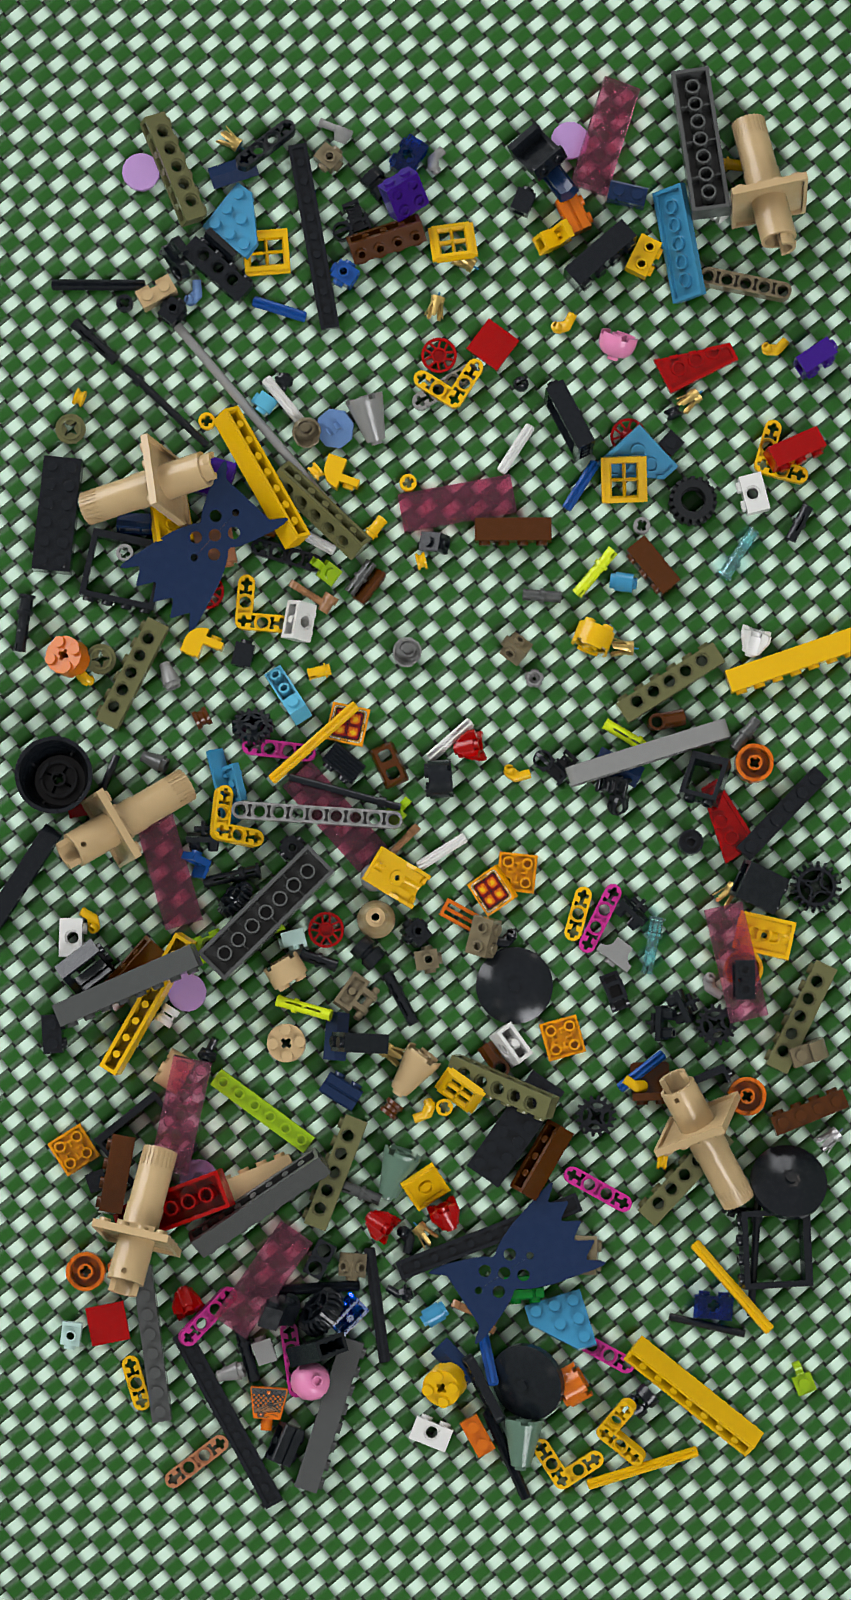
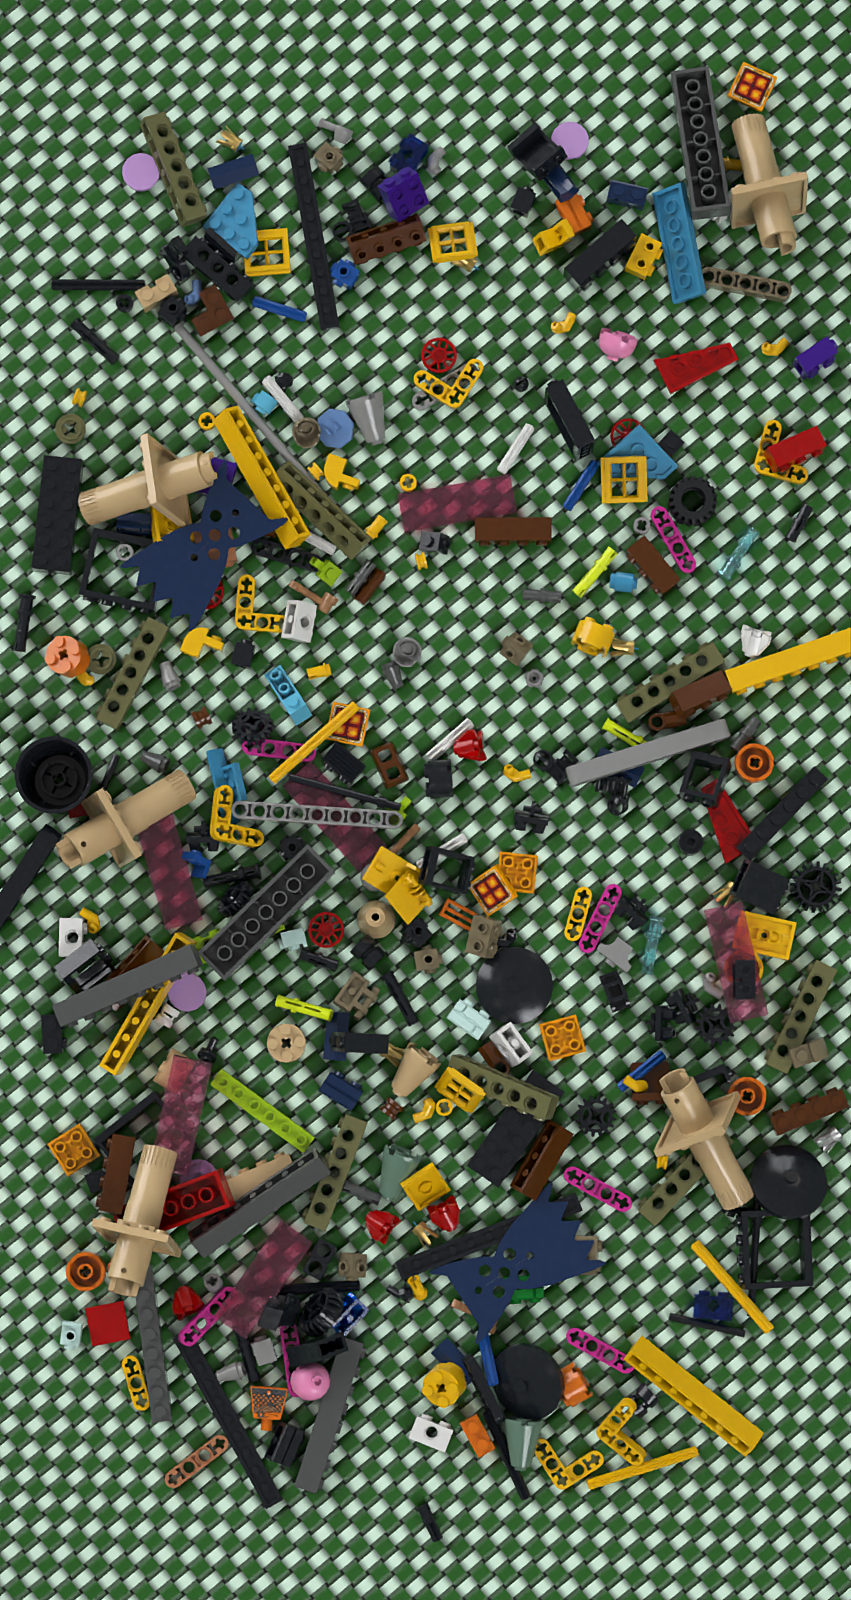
(138, 380): black bar -> none
(207, 1282): none -> light grey bush
(216, 311): none -> reddish brown brick
(263, 143): black beam -> none
(285, 971): tan brick -> none
(377, 1305): black axle -> none
(392, 673): none -> dark grey cone
(408, 897): none -> yellow hinge
(408, 1238): black arm -> none
(419, 1291): none -> yellow pin
(429, 866): none -> black window
(430, 1522): none -> black axle
(434, 1314): dark azure brick -> none
(435, 307): pearl gold piece -> none
(469, 1019): none -> light aqua brick
(492, 345): red tile -> none
(531, 815): none -> black hips
(563, 1319): dark azure plate -> none
(605, 136): clear pink plate -> none
(670, 541): none -> dark pink beam
(673, 413): black bush -> none
(692, 397): pearl gold piece -> none
(700, 694): none -> reddish brown brick
(752, 87): none -> tile
(752, 482): white brick -> none
(803, 1380): lime plate -> none

